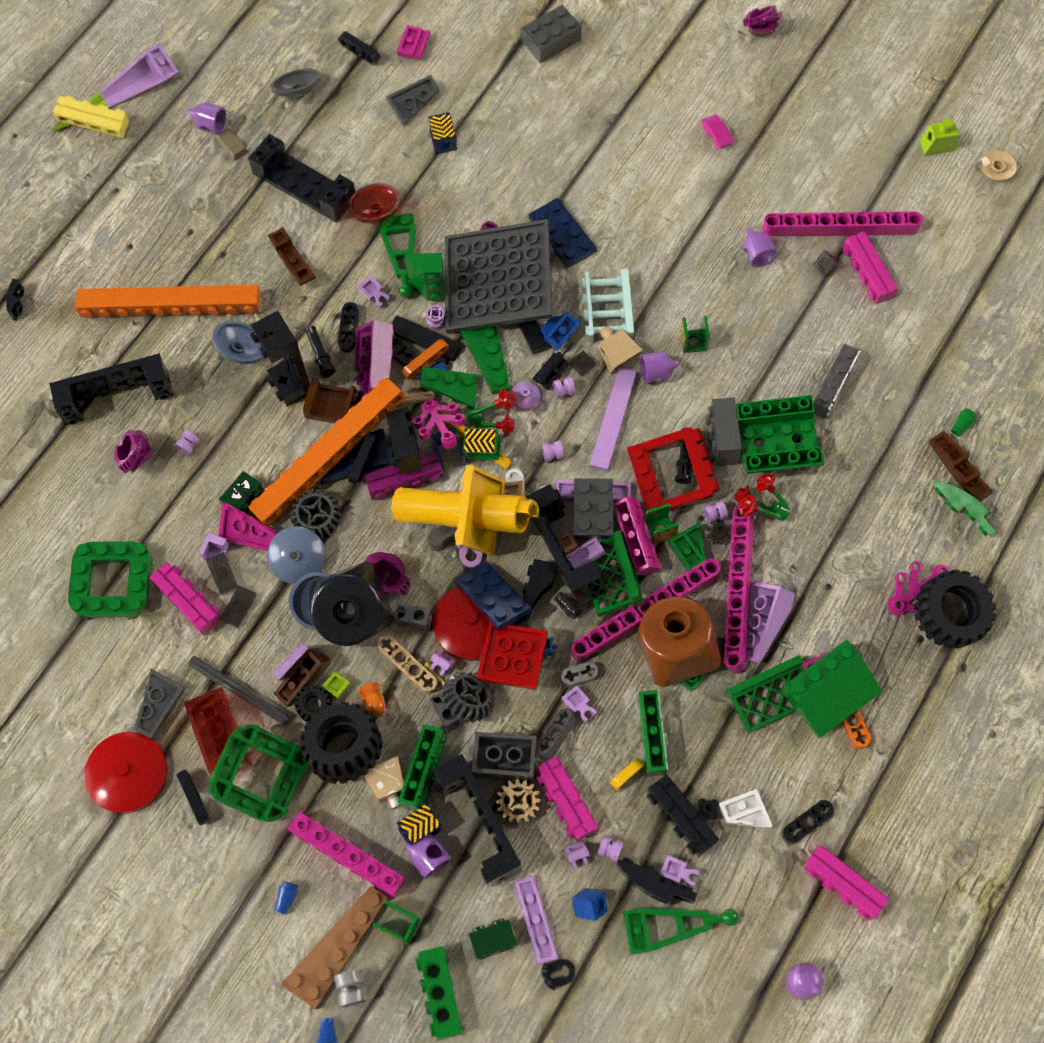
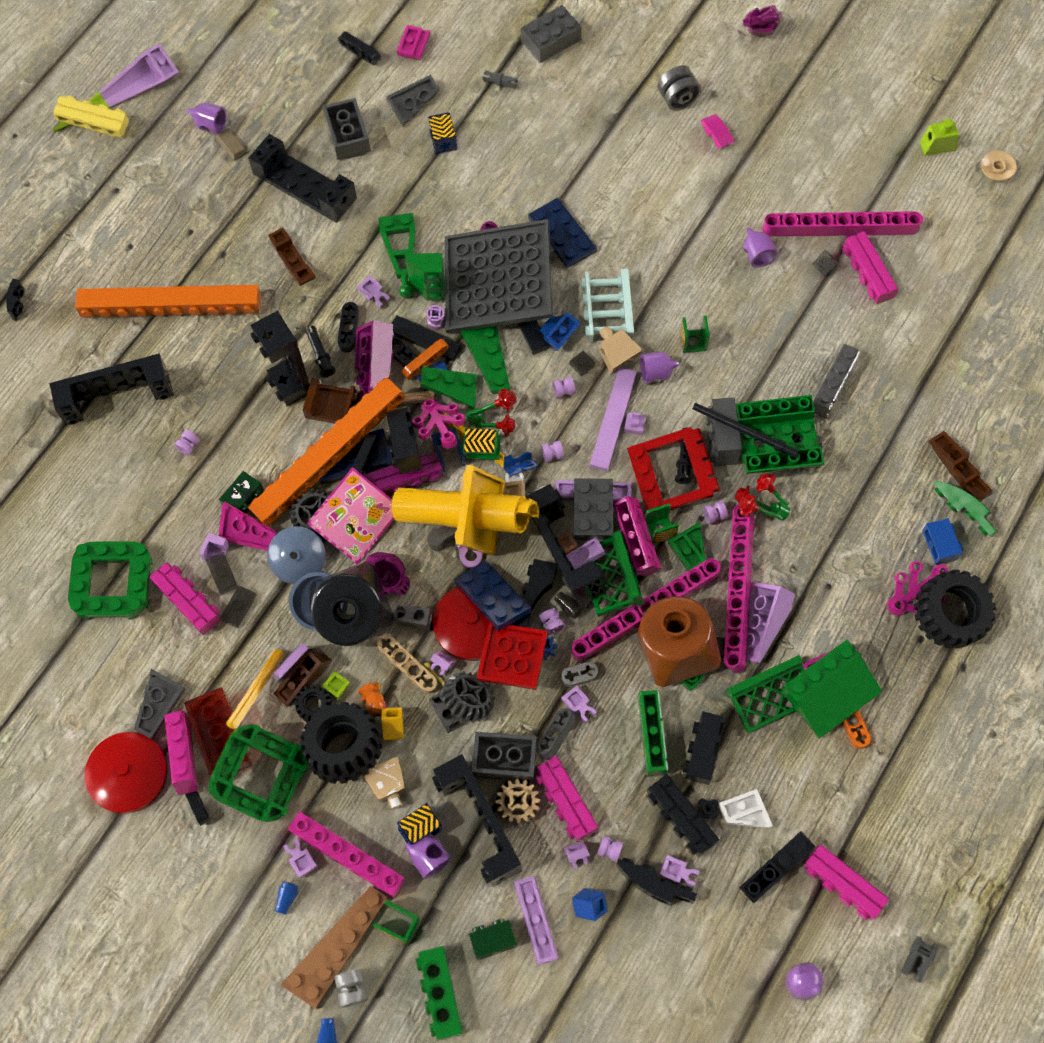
(132, 450): magenta helmet -> none
(181, 753): none -> dark pink brick
(235, 343): sand blue dish -> none
(239, 690): dark grey axle -> none
(255, 689): none -> yellow axle
(296, 83): dark grey dish -> none
(301, 860): none -> lavender plate
(346, 128): none -> dark grey brick
(353, 516): none -> sticker
(374, 203): clear red dish -> none
(392, 723): none -> yellow brick
(420, 772): green brick -> none
(500, 79): none -> dark grey pin
(509, 461): none -> blue piece
(528, 395): lavender piece -> none
(551, 369): black piece -> none
(552, 621): none -> lavender wheel
(554, 983): black piece -> none
(627, 774): yellow beam -> none
(634, 423): none -> lavender tile
(638, 933): green plate -> none
(679, 87): none -> flat silver wheel
(704, 748): none -> black wedge
(720, 528): clear smoke gear -> none
(777, 867): none -> black slope
(779, 445): none -> black bar
(816, 808): black beam -> none
(925, 954): none -> dark grey piece
(942, 541): none -> blue brick
(963, 422): green cone -> none

